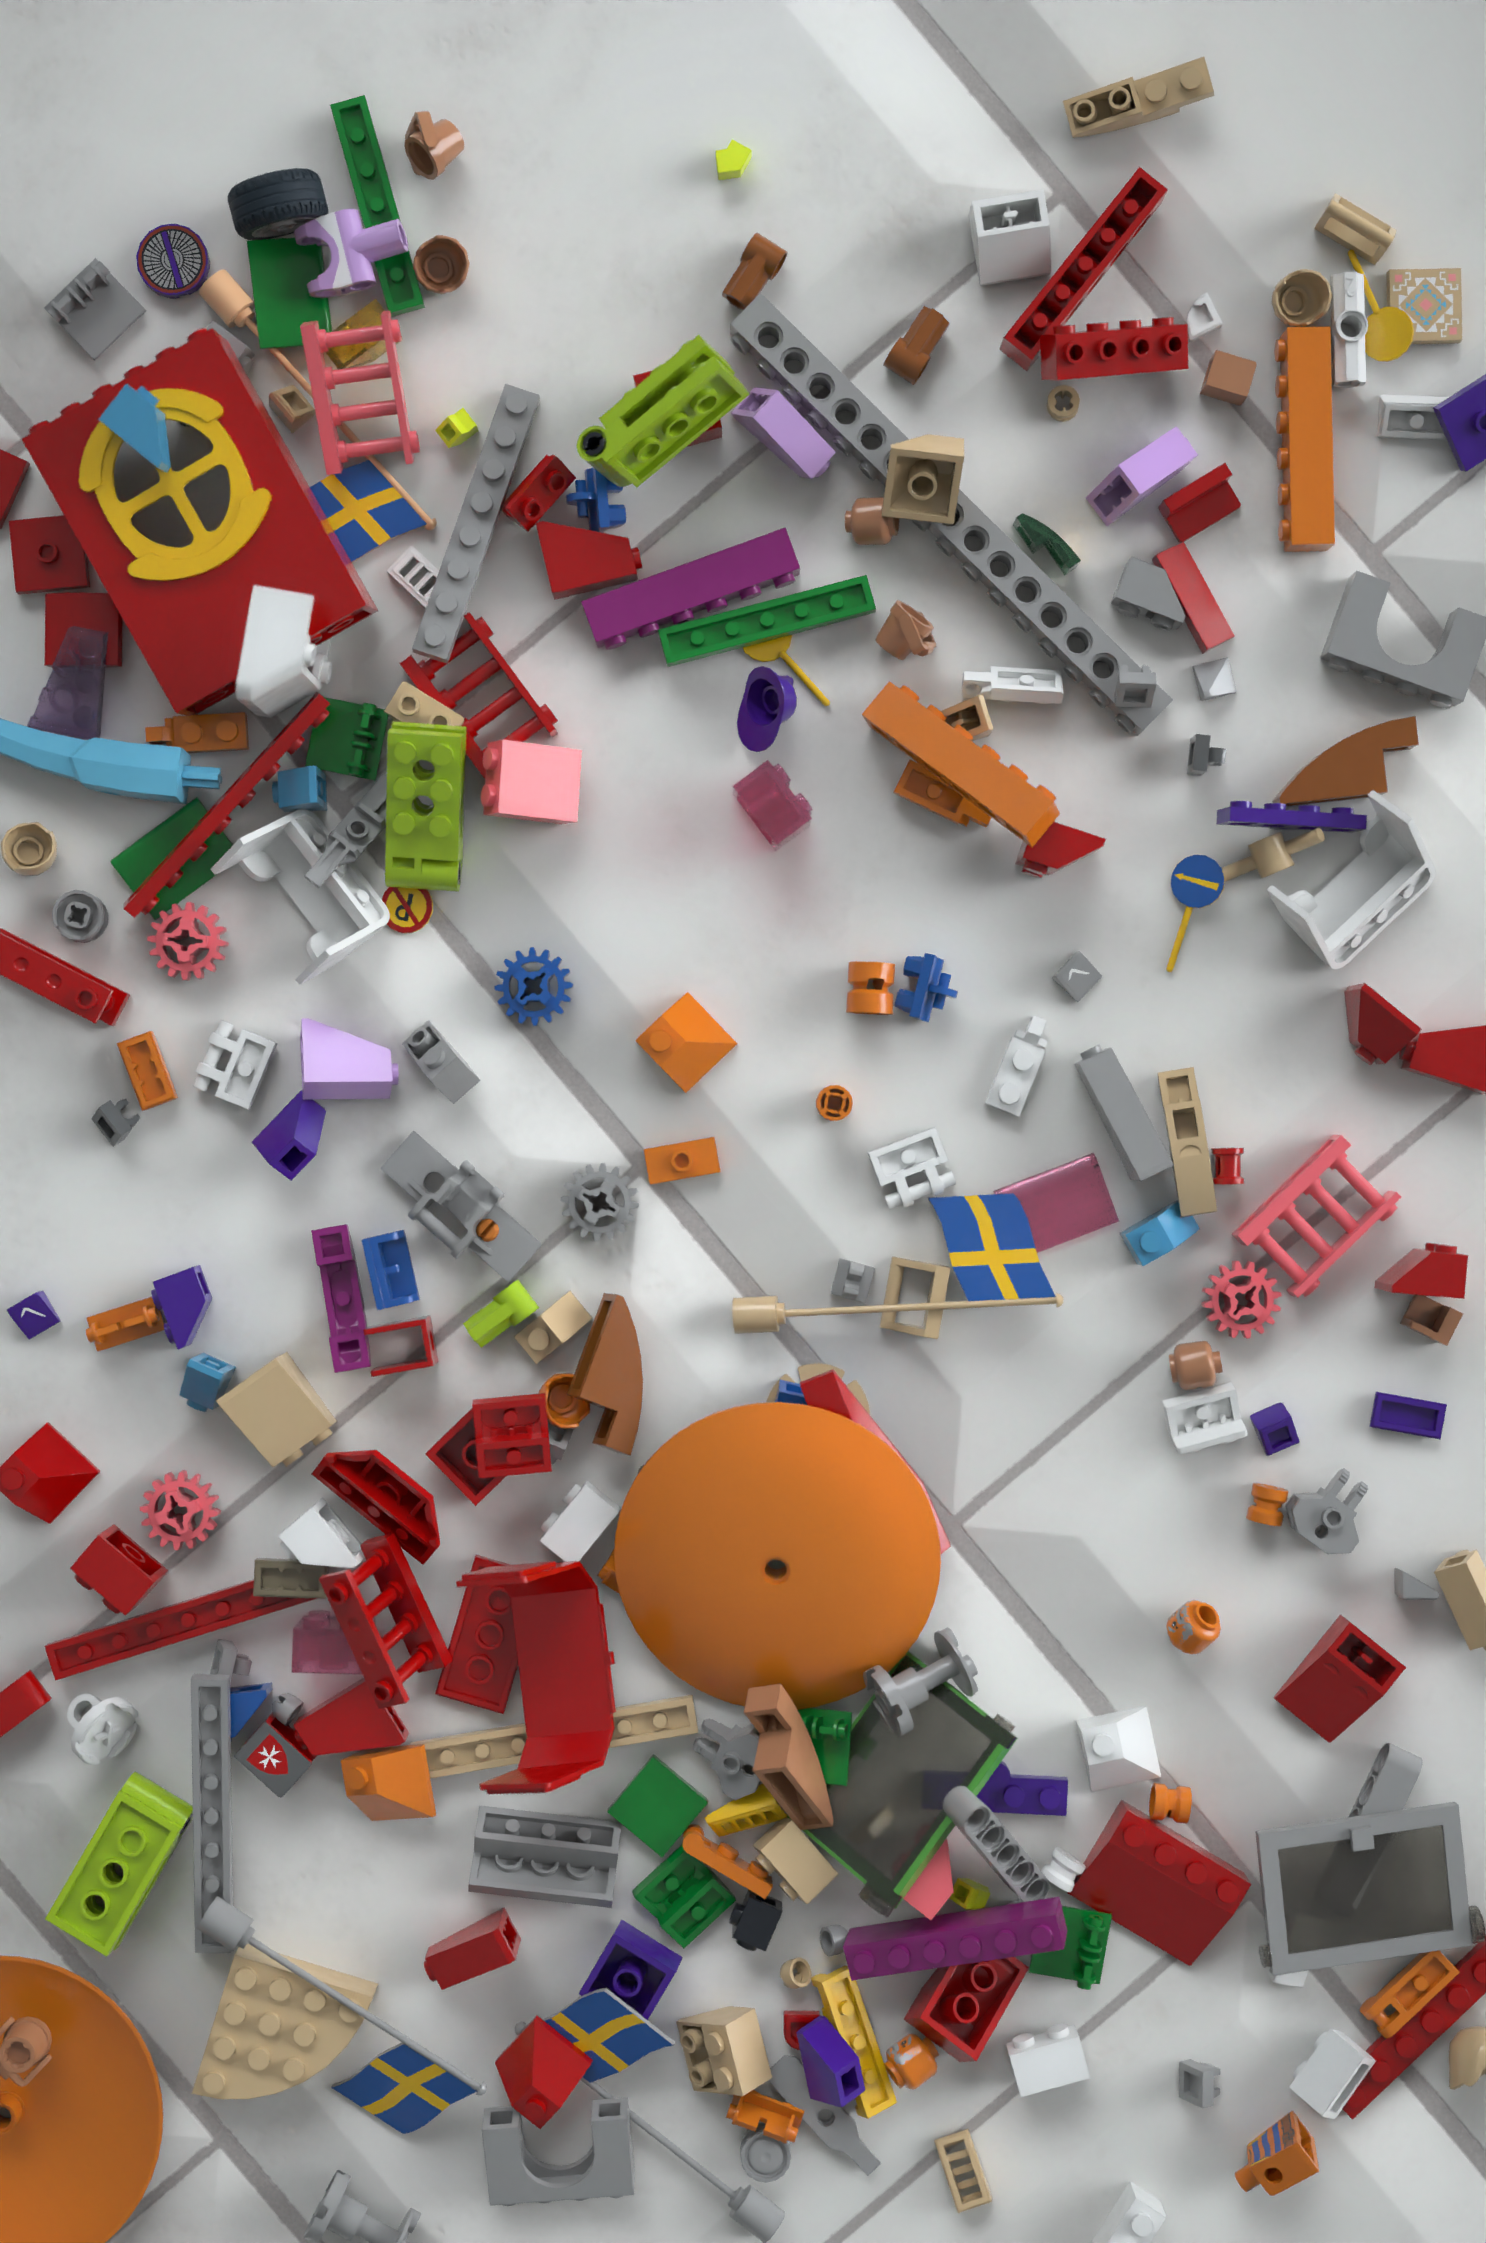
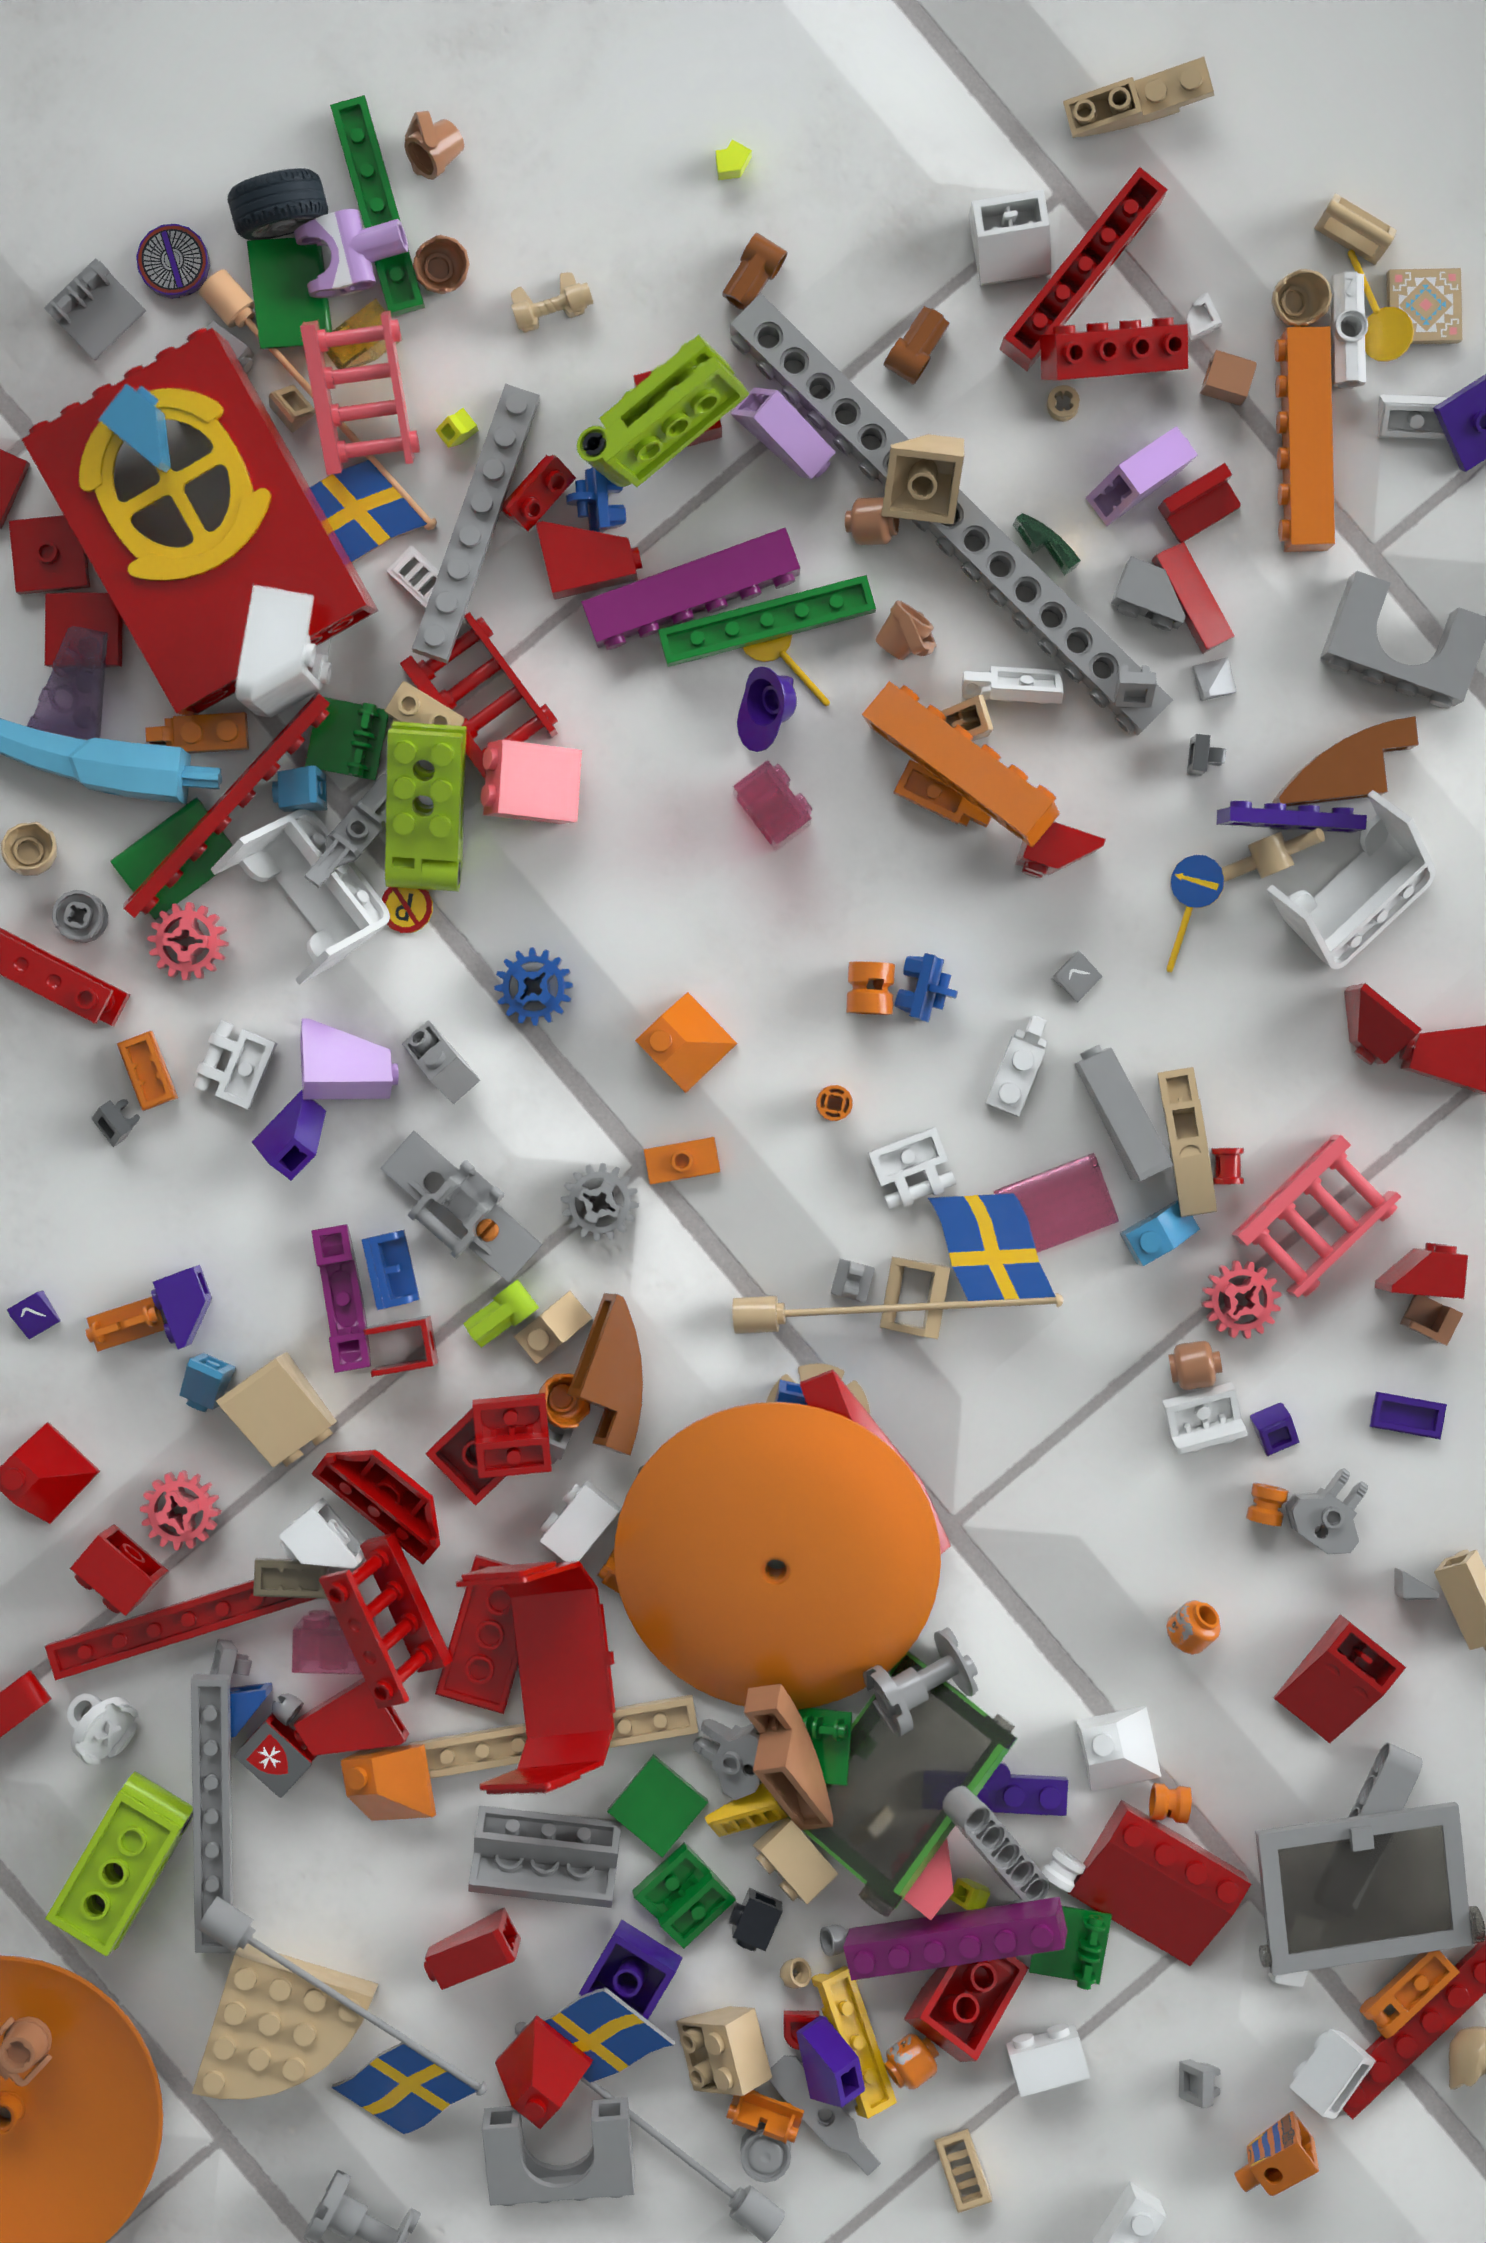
(572, 300): none -> tan piece
(726, 1861): orange plate -> none

